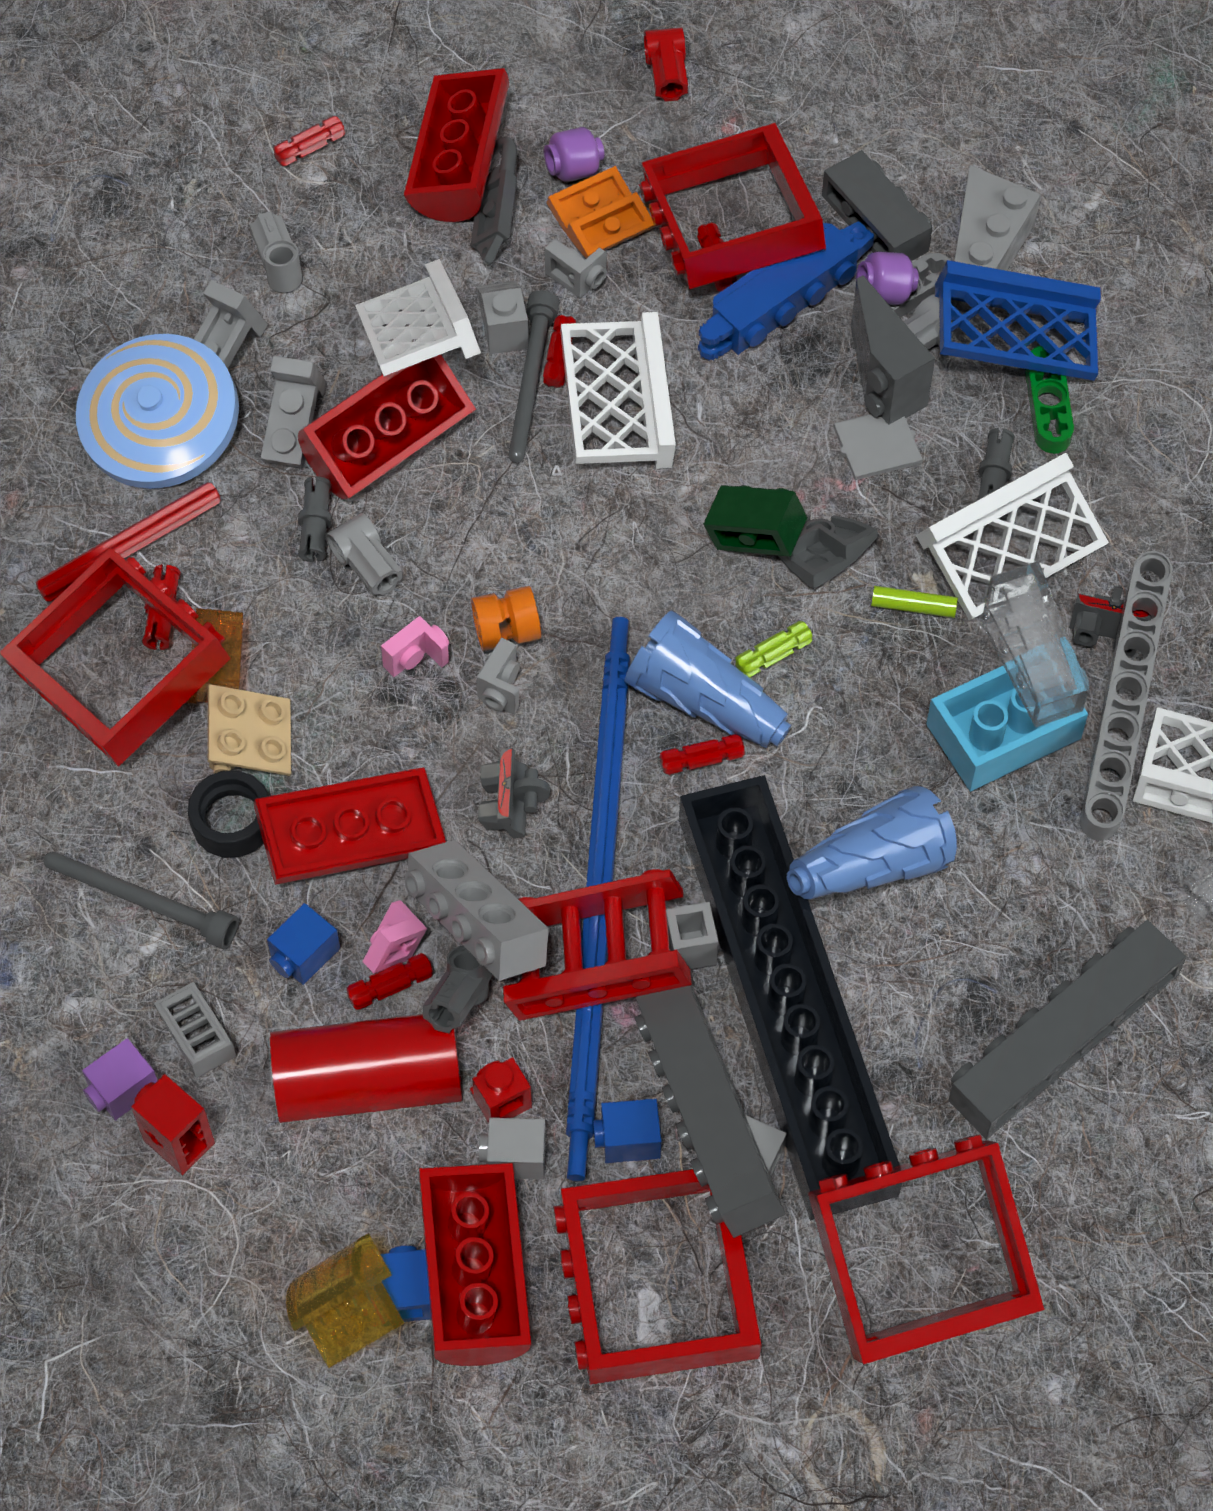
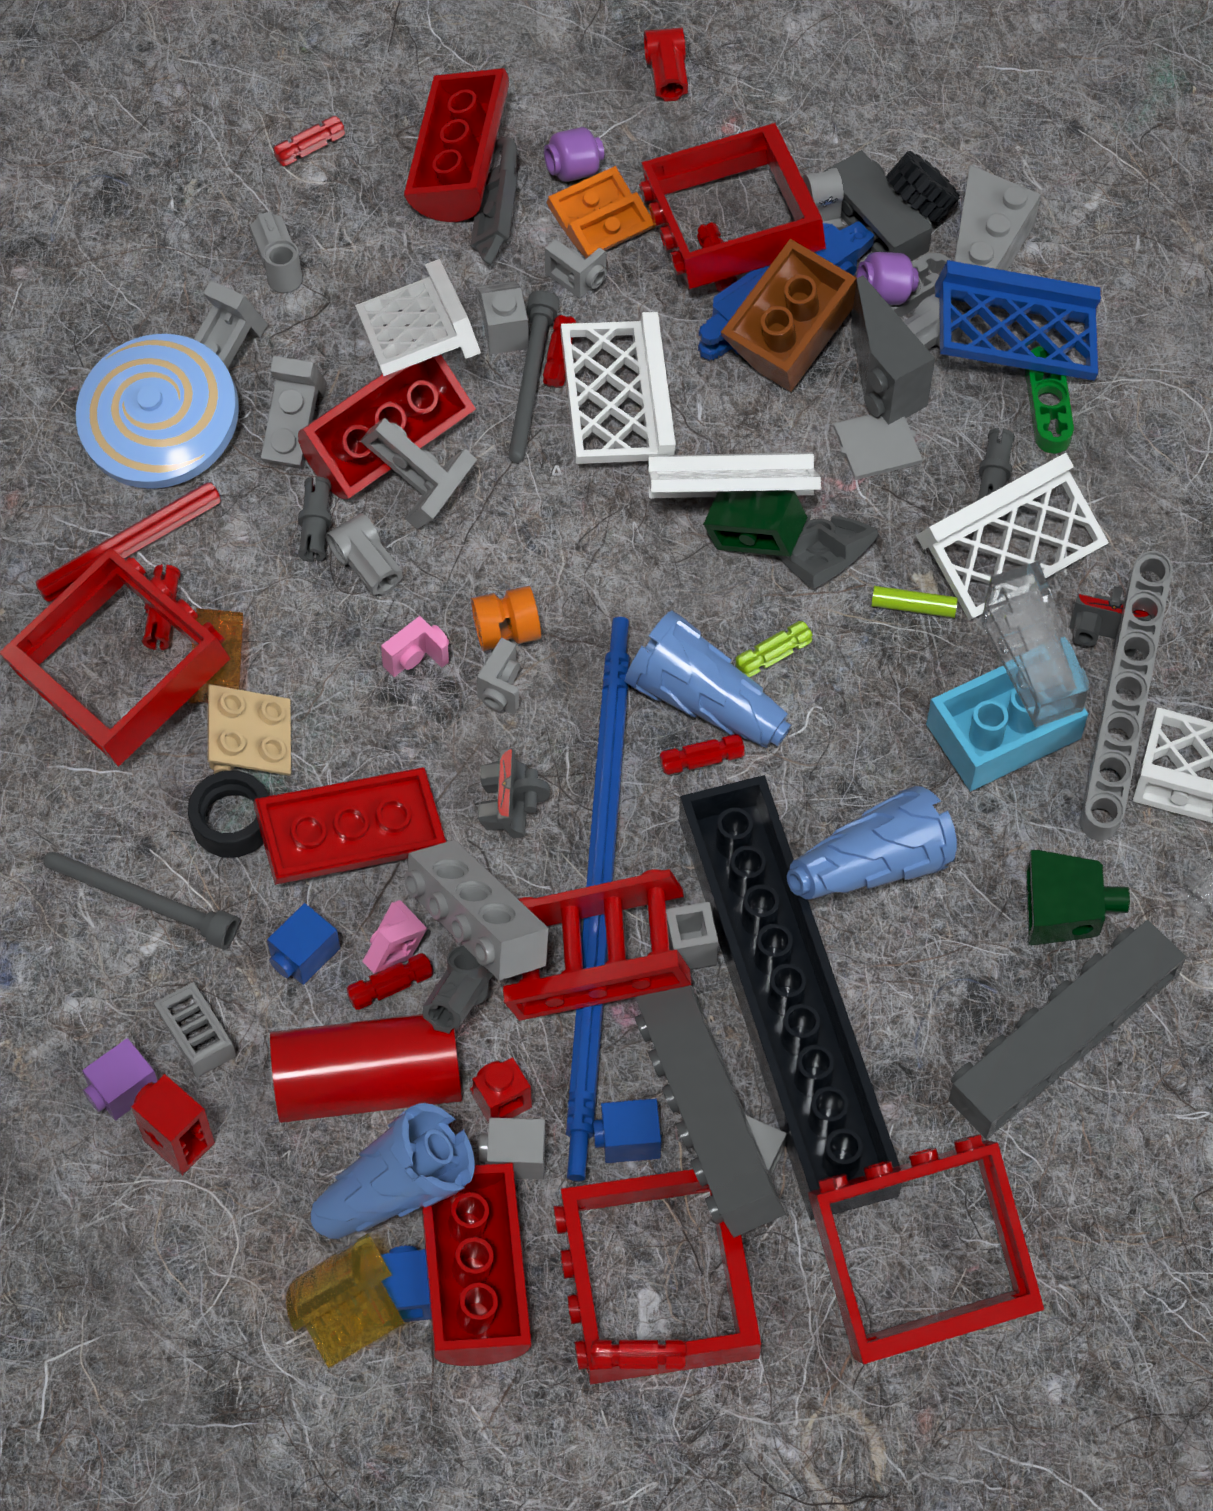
(399, 1172): none -> medium blue cone
(418, 468): none -> light grey bracket
(638, 1354): none -> red axle
(708, 473): none -> white fence
(791, 314): none -> dark orange slope
(827, 194): none -> light grey leg
(923, 186): none -> black tyre
(1068, 898): none -> dark green torso

